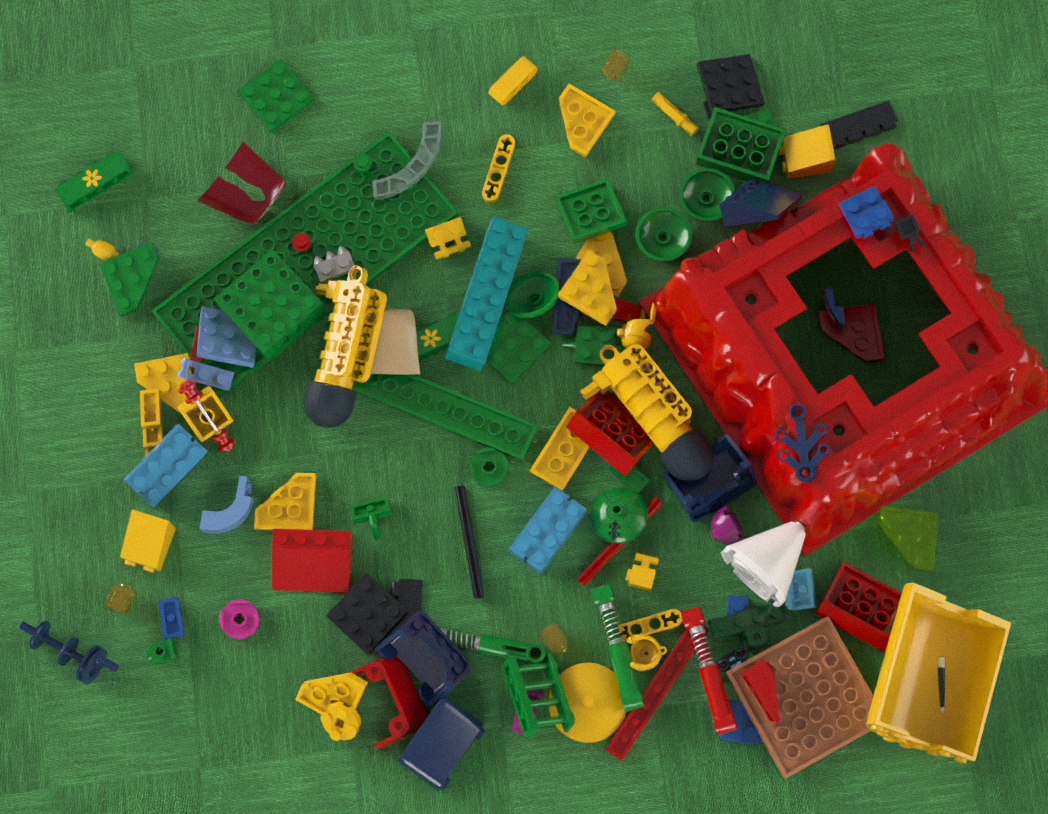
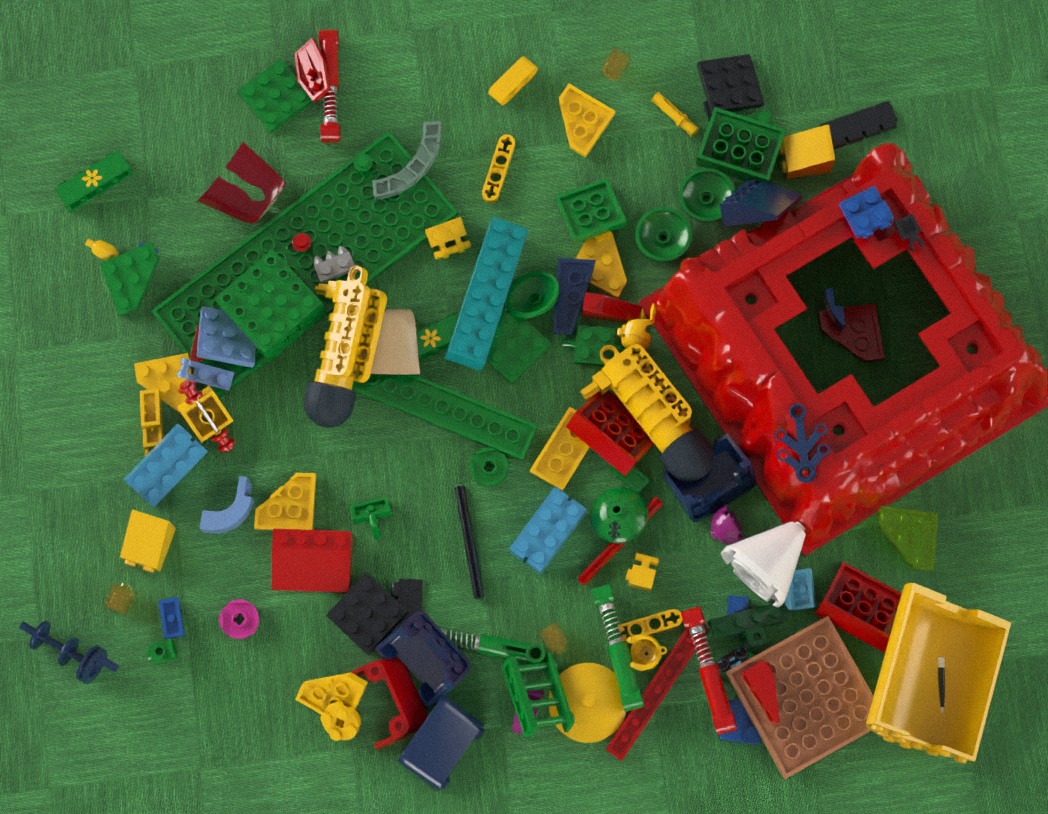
(312, 70): none -> piece
(329, 47): none -> red piece
(591, 289): yellow plate -> none

